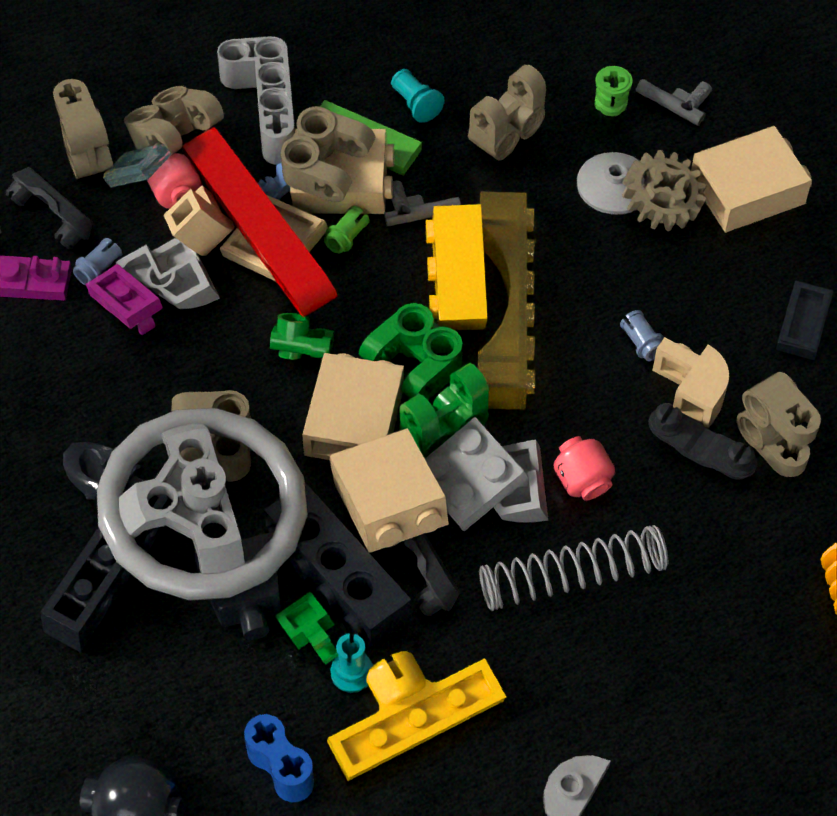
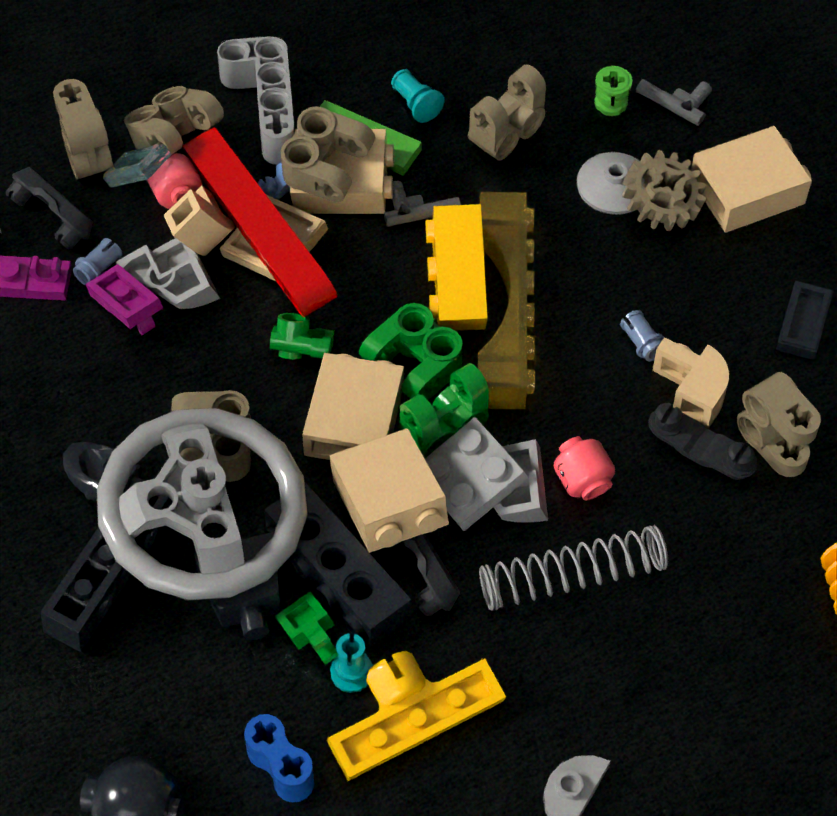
(341, 236): bright green pin -> none

